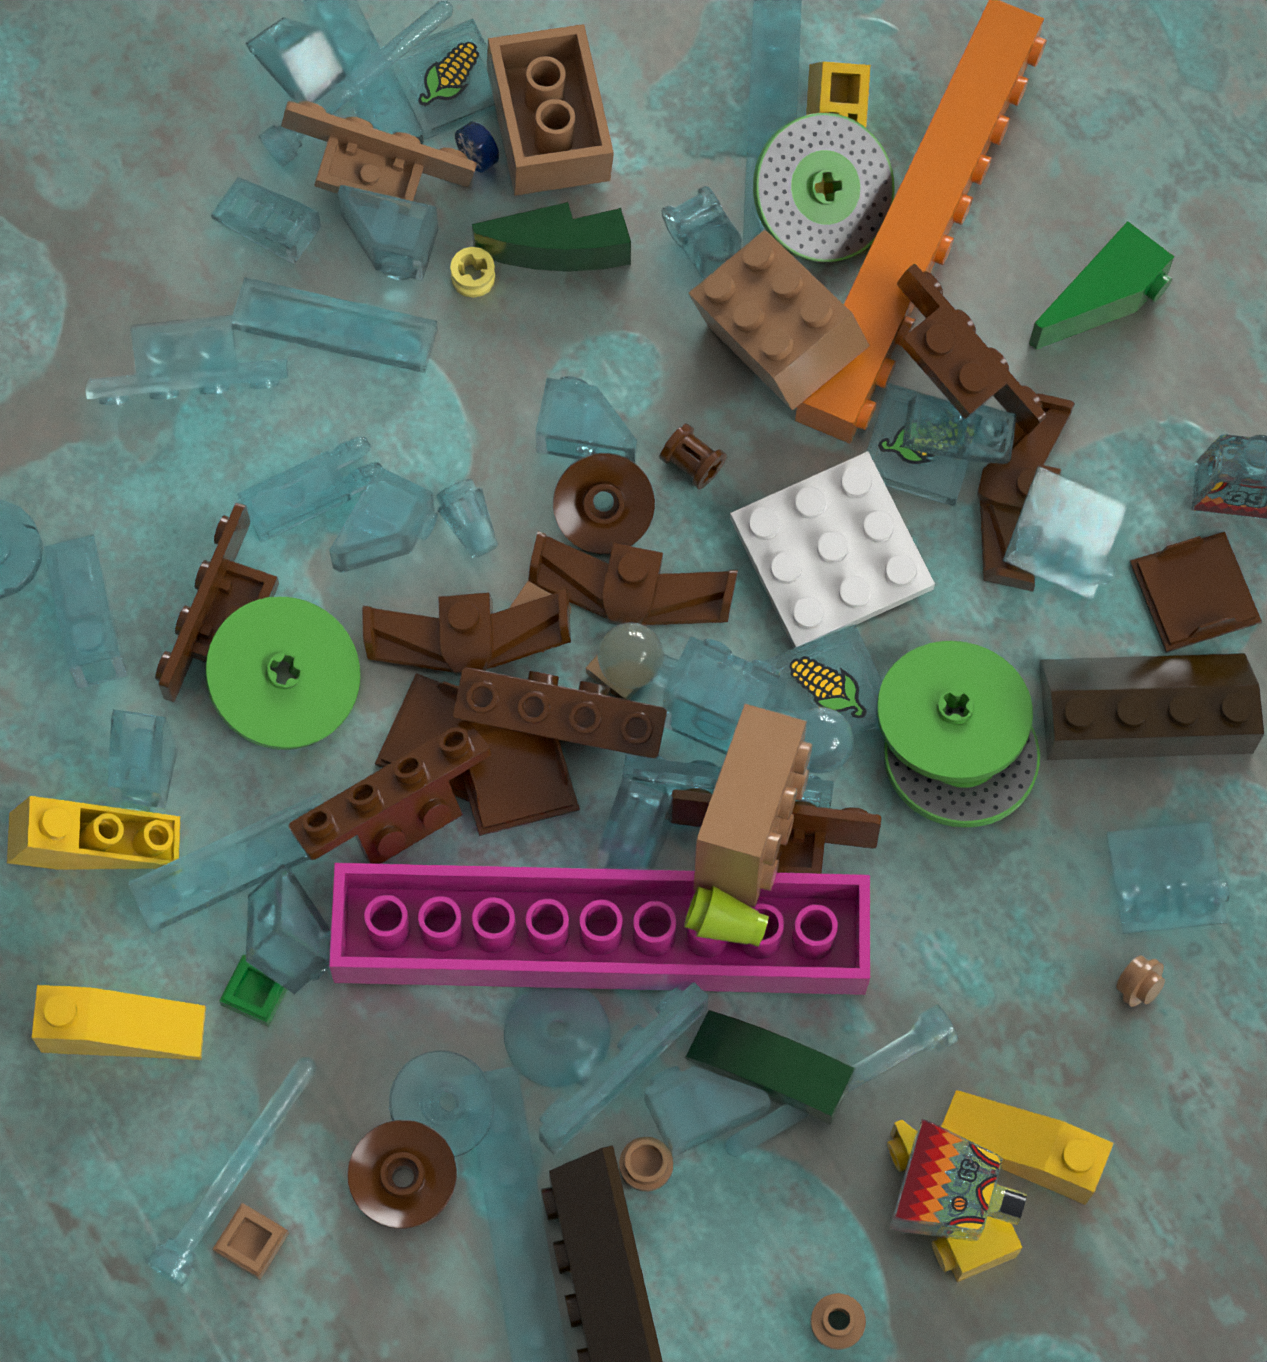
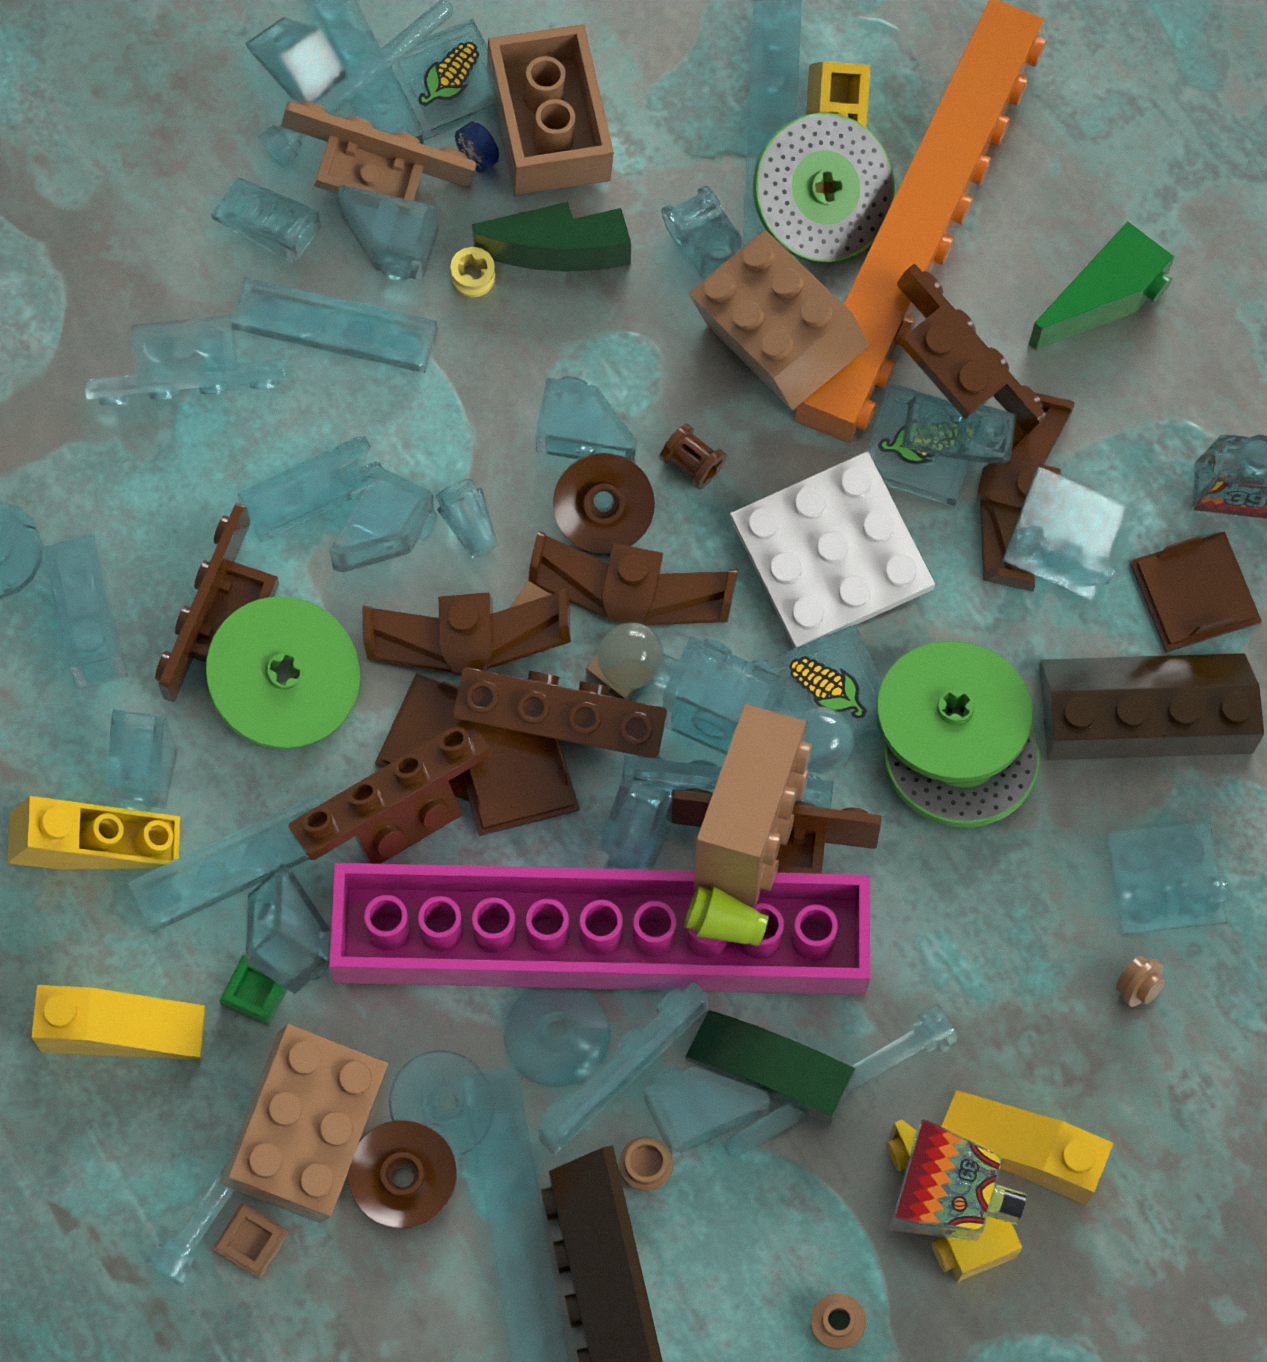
(304, 1123): none -> medium nougat brick

